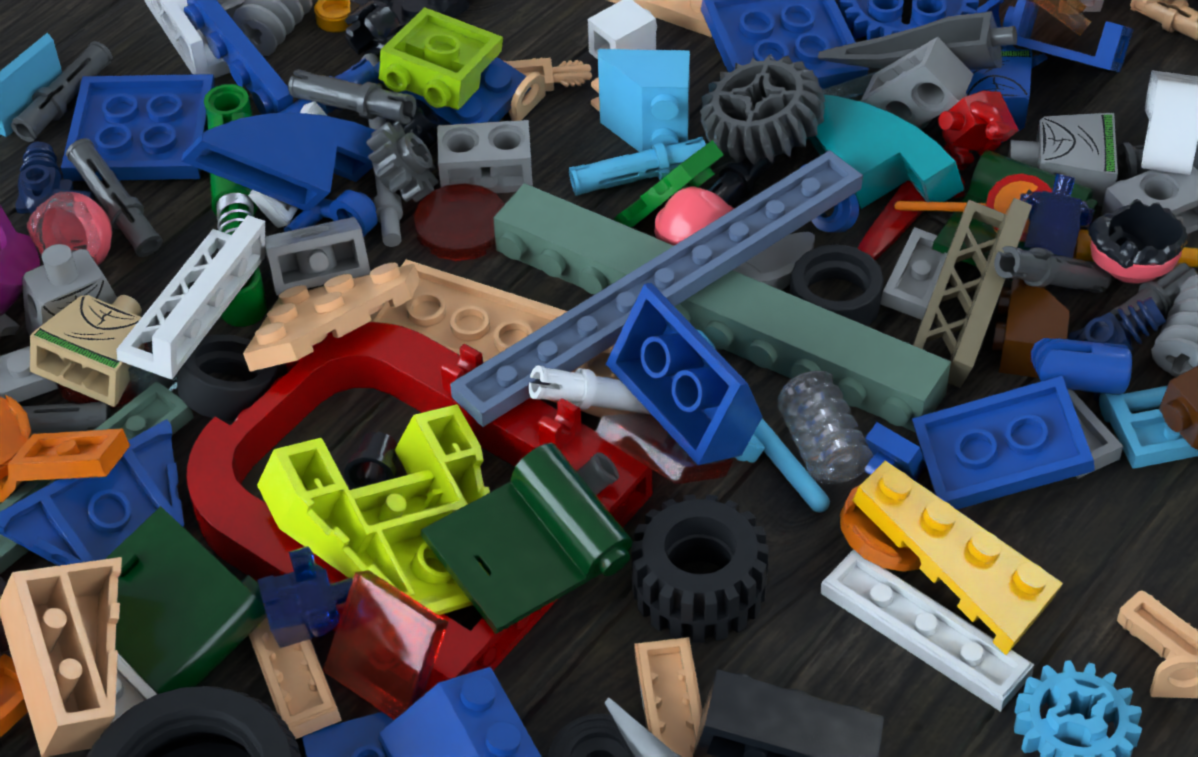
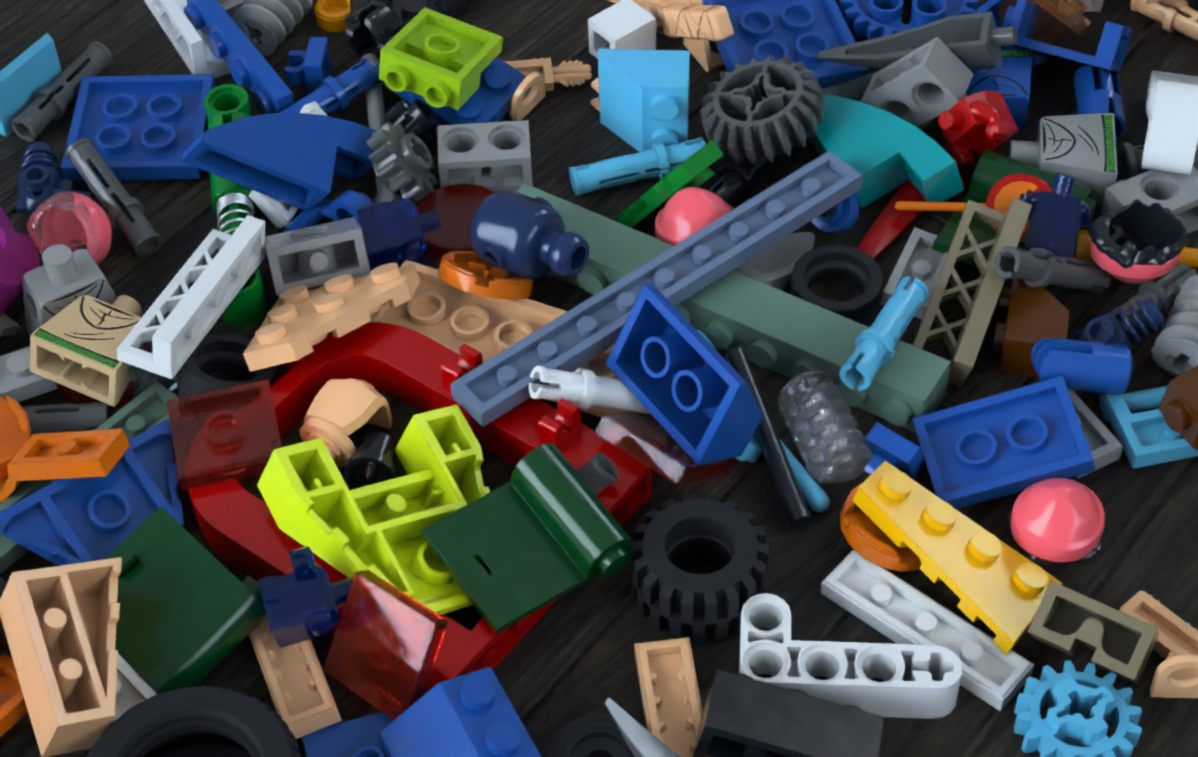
(223, 433): none -> clear red tile
(309, 65): none -> blue tile
(341, 410): none -> light nougat piece
(362, 98): dark grey pin -> none
(396, 231): none -> clear blue piece
(473, 275): none -> orange tile
(526, 237): none -> dark blue piece
(697, 26): none -> light nougat piece
(772, 446): none -> black bar
(877, 343): none -> medium azure pin
(916, 677): none -> white beam
(1057, 523): none -> coral hair
(1072, 619): none -> dark tan brick
(1100, 94): none -> blue arm

